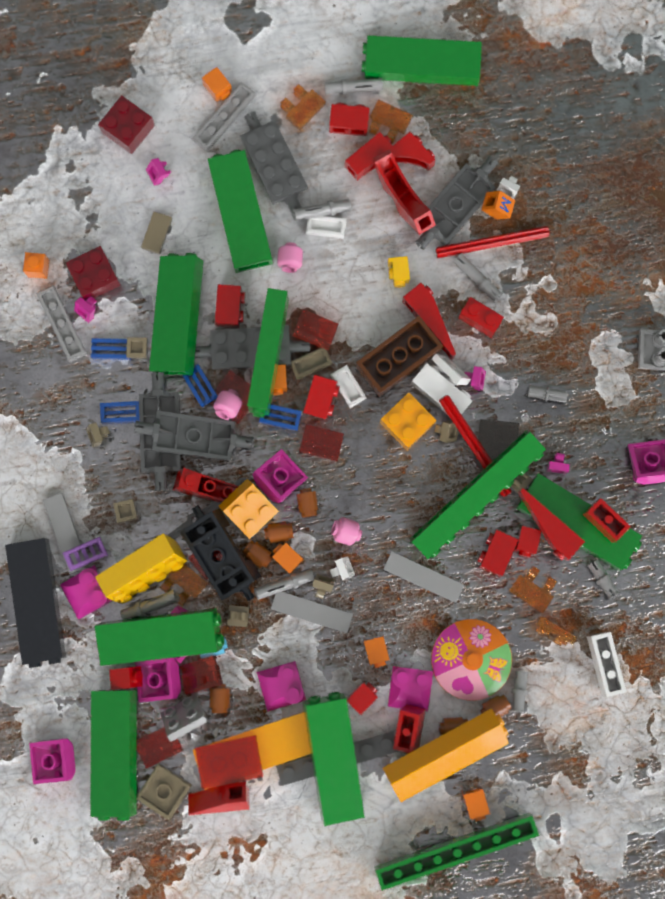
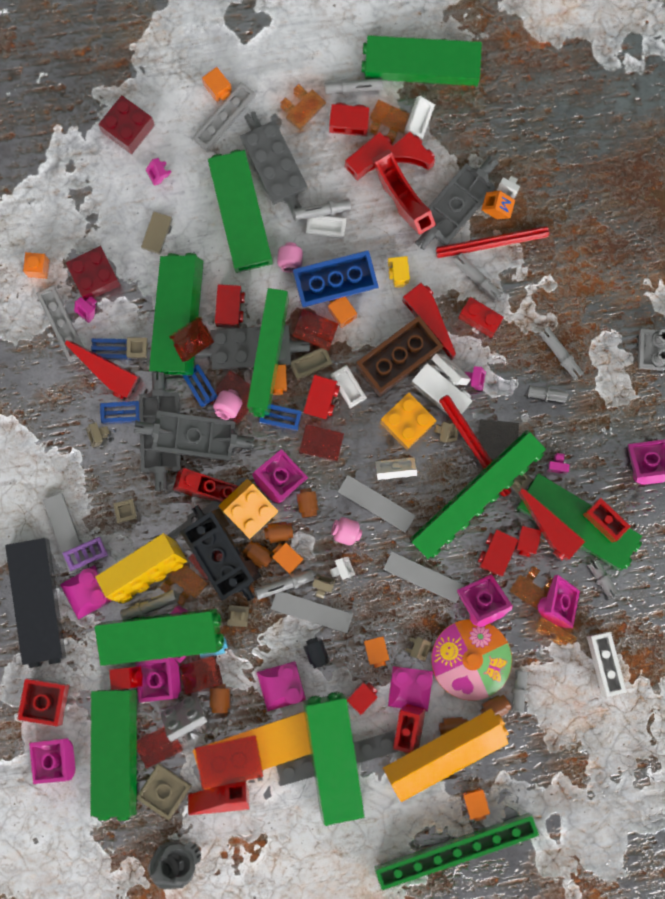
(43, 702): none -> red brick
(112, 375): none -> red slope
(173, 865): none -> dark grey helmet
(191, 339): none -> clear red plate
(316, 652): none -> black brick
(335, 278): none -> blue slope
(342, 311): none -> orange brick
(376, 503): none -> light grey tile
(396, 468): none -> white plate
(419, 117): none -> white tile
(420, 649): none -> dark tan tile
(485, 601): none -> dark pink slope
(560, 603): none -> dark pink slope
(561, 353): none -> light grey pin

